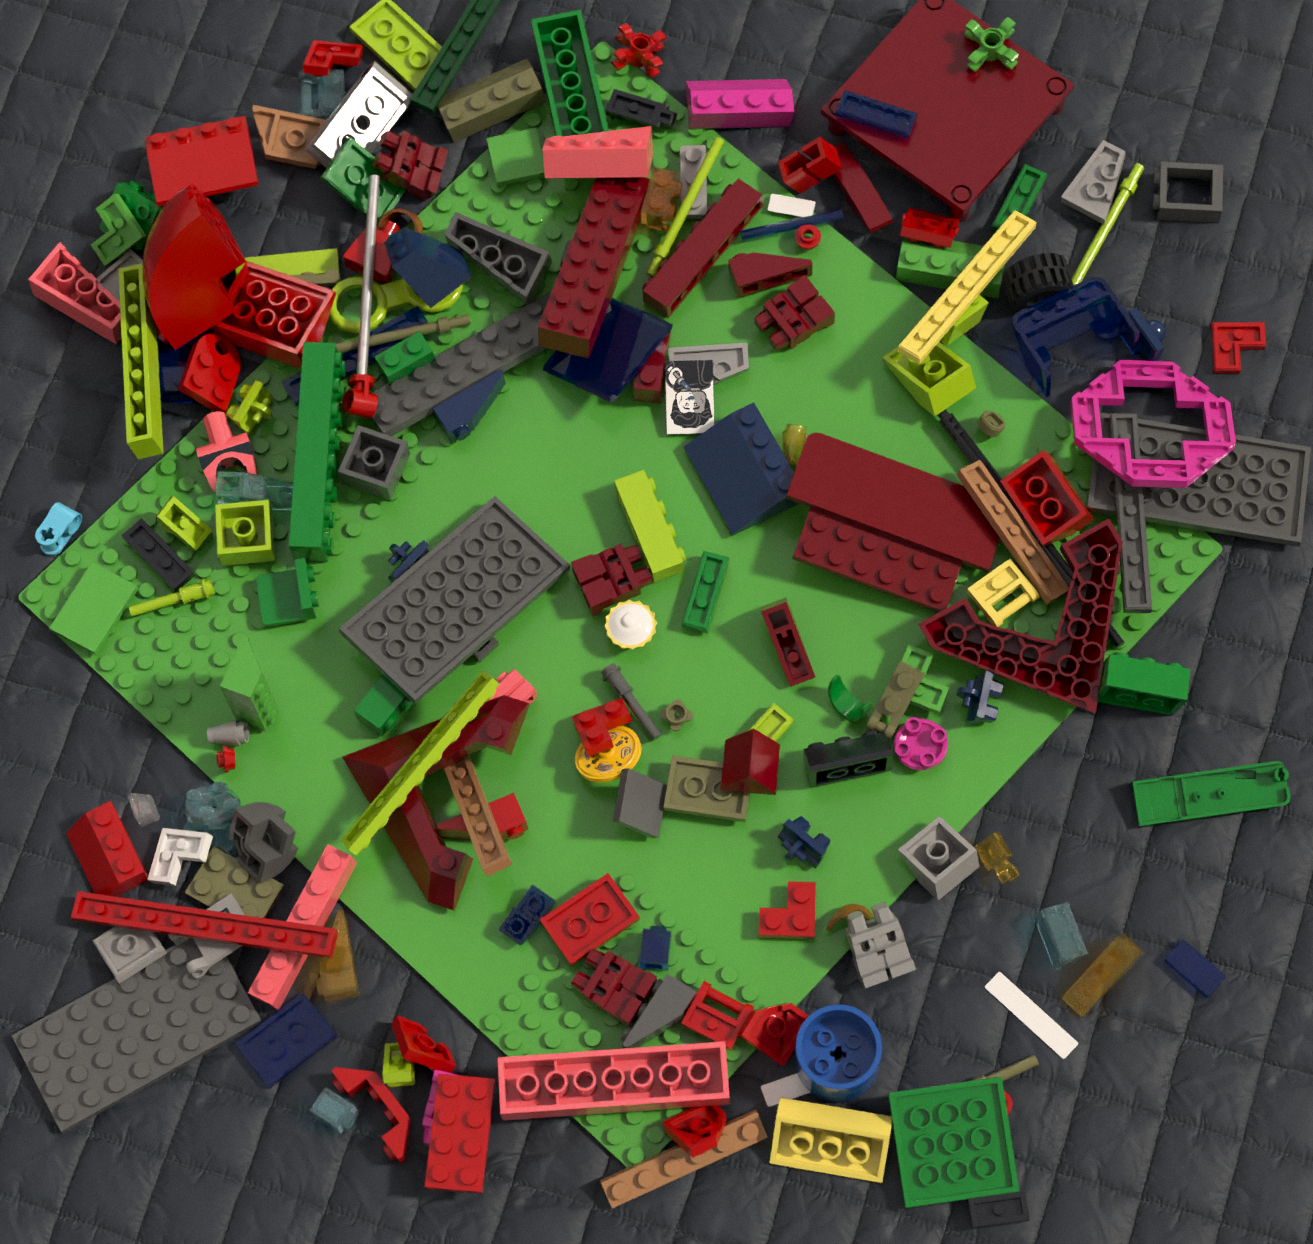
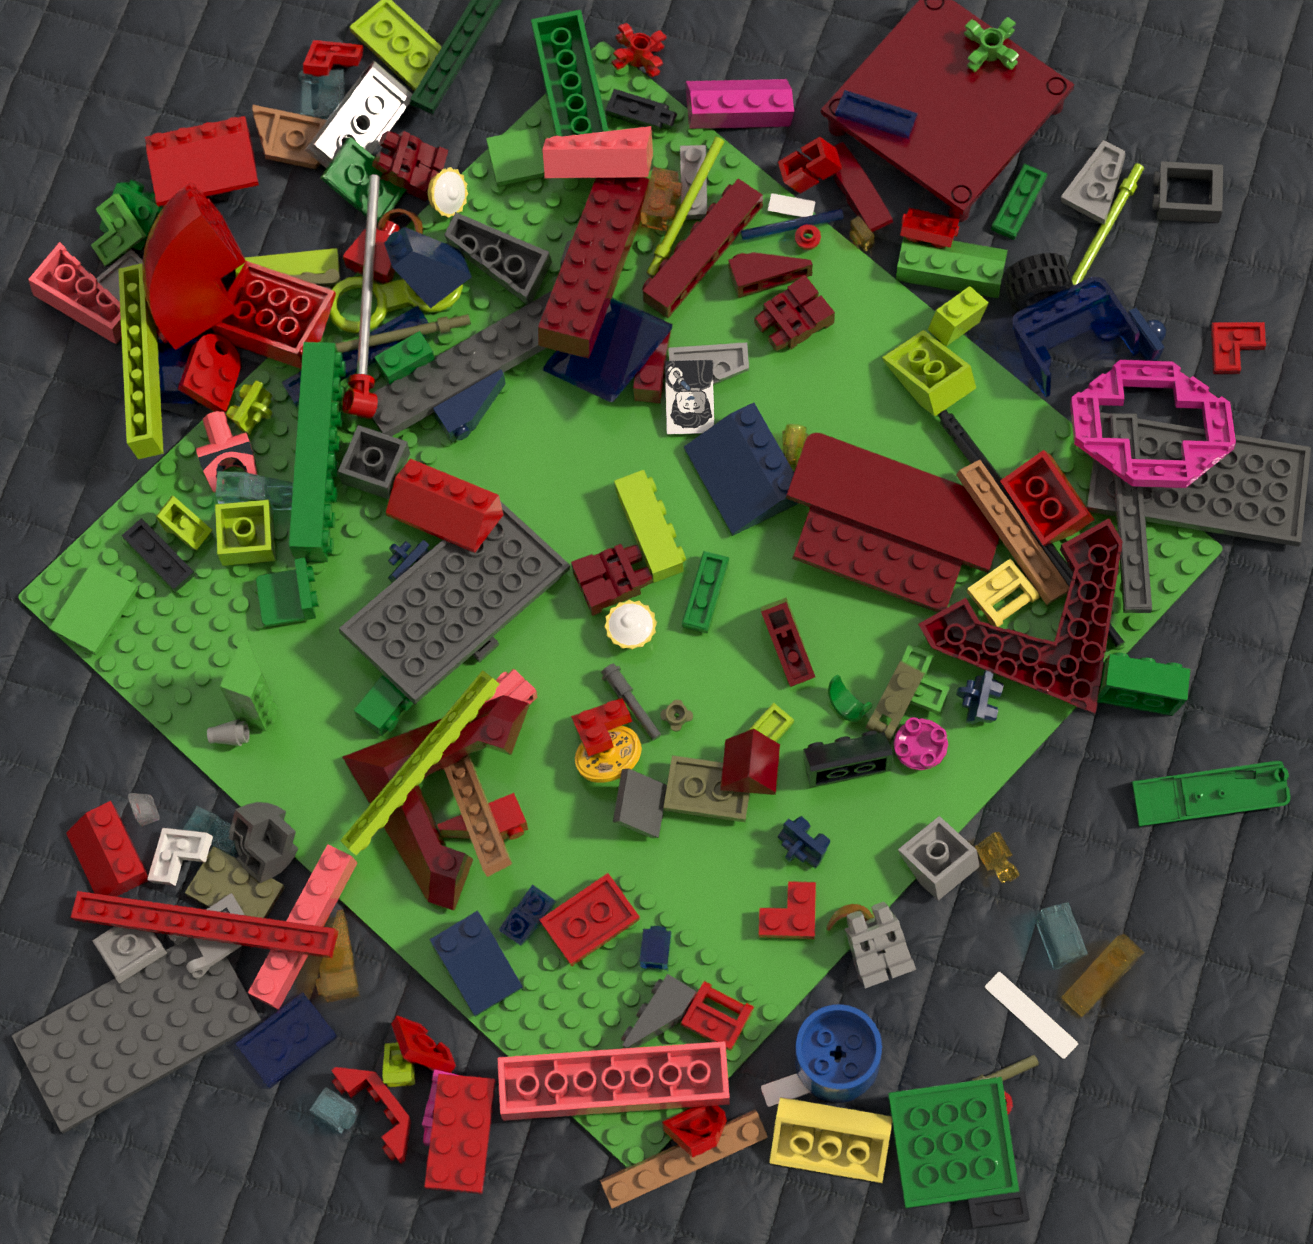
(57, 528): medium azure piece -> none
(185, 594): lime pin -> none
(200, 802): clear light blue plate -> none
(226, 759): red plate -> none
(443, 505): none -> red slope
(448, 192): none -> white piece
(476, 963): none -> dark blue slope
(491, 100): olive slope -> none
(619, 1005): dark red hips -> none
(774, 1030): red plate -> none
(861, 234): none -> clear yellow plate
(966, 287): light yellow tile -> none
(991, 423): olive tile -> none
(1195, 968): clear blue tile -> none

